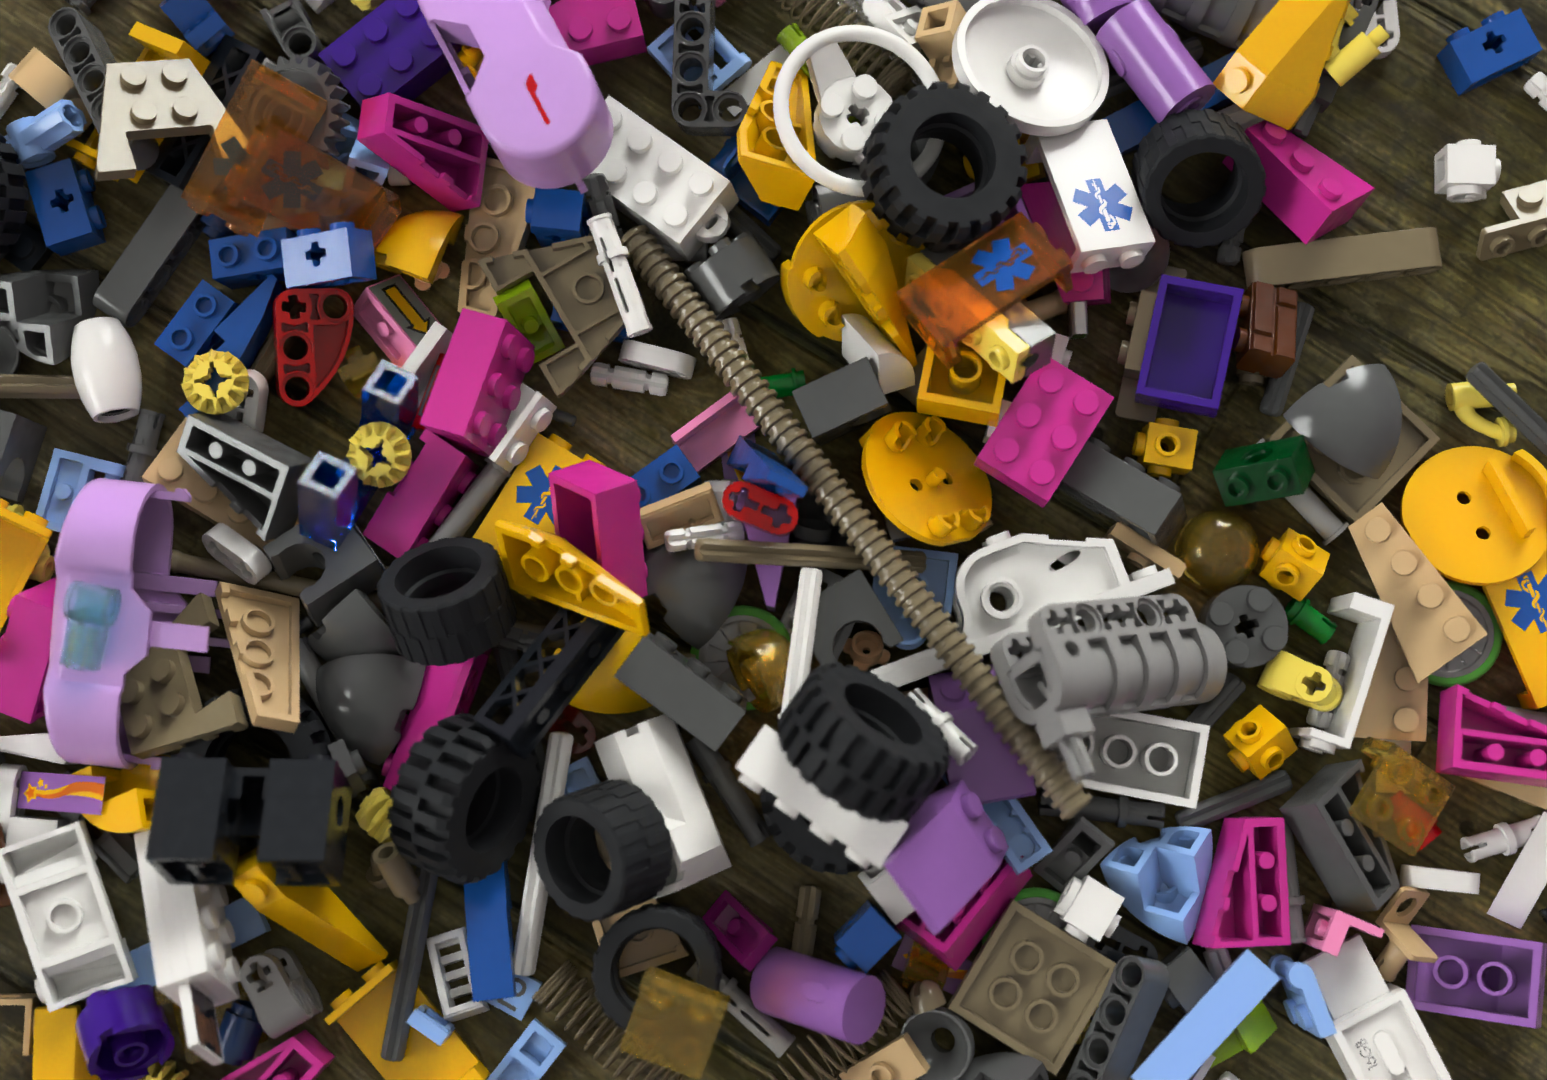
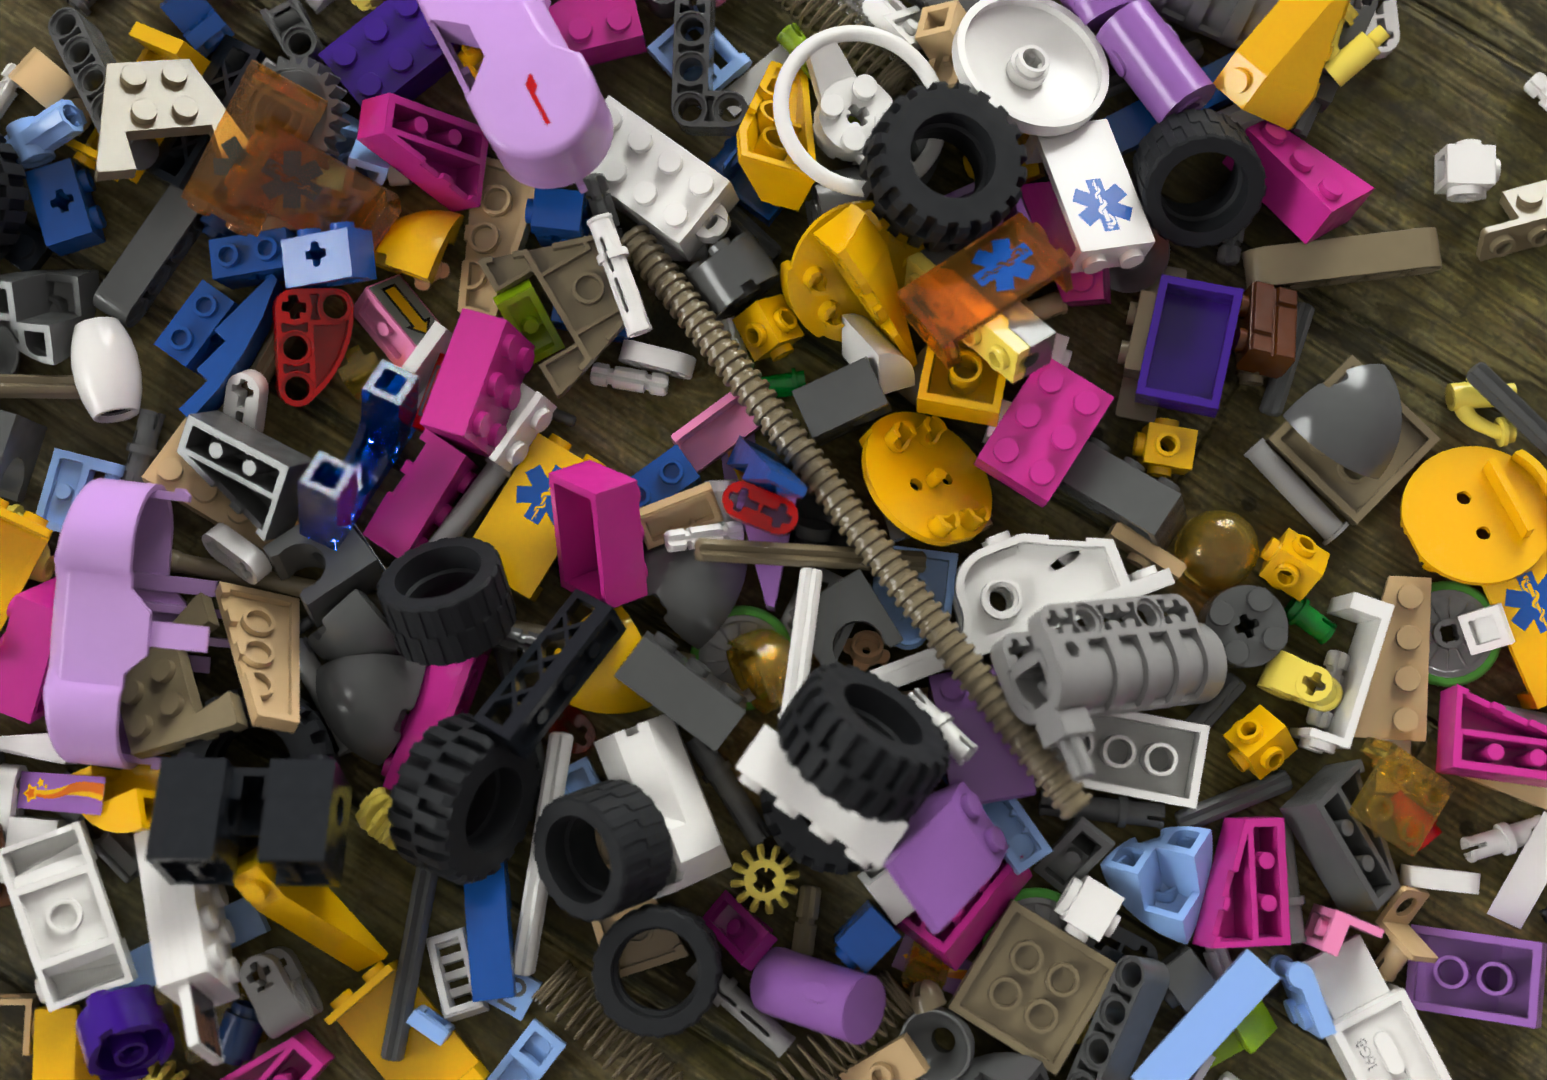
(89, 614): clear light blue piece -> none
(229, 393): light yellow gear -> none
(353, 767): dark grey plate -> none
(393, 871): dark tan plant -> none
(395, 449): light yellow gear -> none
(565, 576): yellow wedge -> none
(674, 1022): clear yellow bracket -> none
(751, 877): none -> light yellow gear
(768, 328): none -> yellow brick
(1078, 320): flat silver piece -> none
(1264, 471): dark green brick -> none
(1427, 612): tan wing -> none
(1486, 628): none -> white tile
(1509, 44): blue brick -> none

